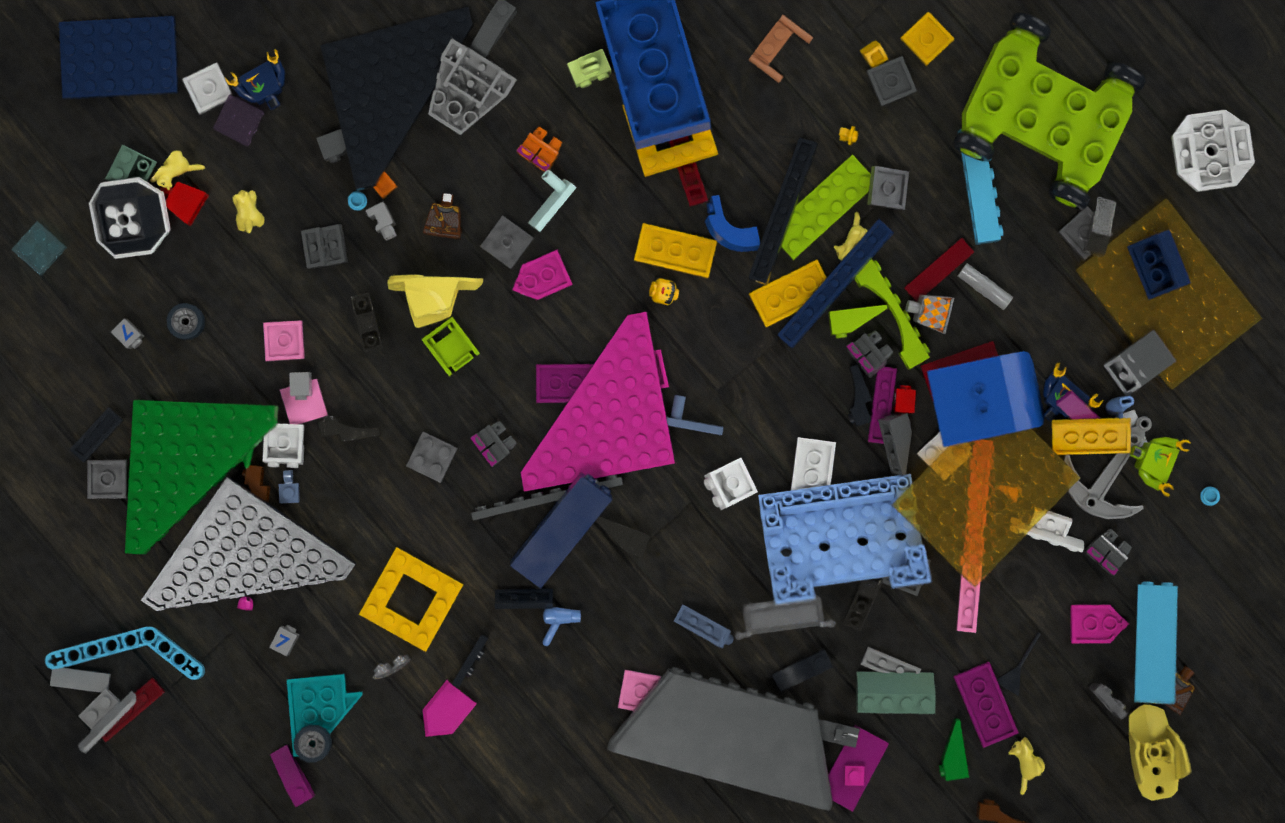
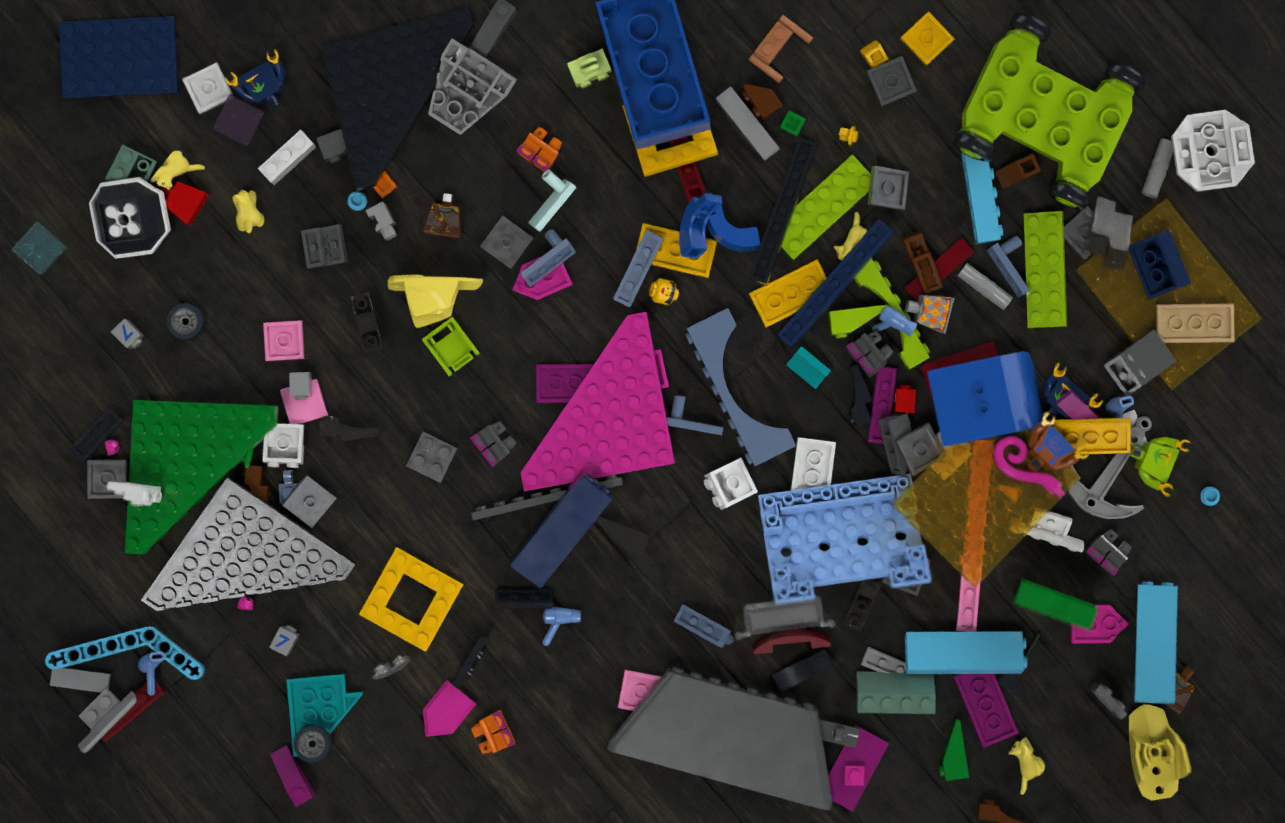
(112, 447): none -> dark pink hinge
(136, 493): none -> white plate
(147, 665): none -> medium blue piece
(287, 157): none -> white brick
(309, 501): none -> flat silver plate
(488, 726): none -> orange hips
(561, 251): none -> sand blue piece
(638, 268): none -> sand blue plate
(693, 225): none -> blue arch
(747, 123): none -> light grey slope
(758, 439): none -> sand blue arch
(762, 99): none -> reddish brown slope
(765, 644): none -> dark red slope
(792, 123): none -> green plate
(808, 367): none -> teal panel
(893, 318): none -> medium blue piece
(919, 448): none -> flat silver plate
(922, 262): none -> reddish brown slope
(965, 653): none -> medium azure brick
(998, 255): none -> sand blue piece
(1018, 171): none -> reddish brown slope
(1045, 269): none -> lime plate
(1046, 480): none -> dark pink plant
(1050, 448): none -> torso
(1055, 604): none -> green tile
(1118, 243): none -> clear smoke slope
(1158, 169): none -> light grey axle
(1195, 323): none -> tan tile

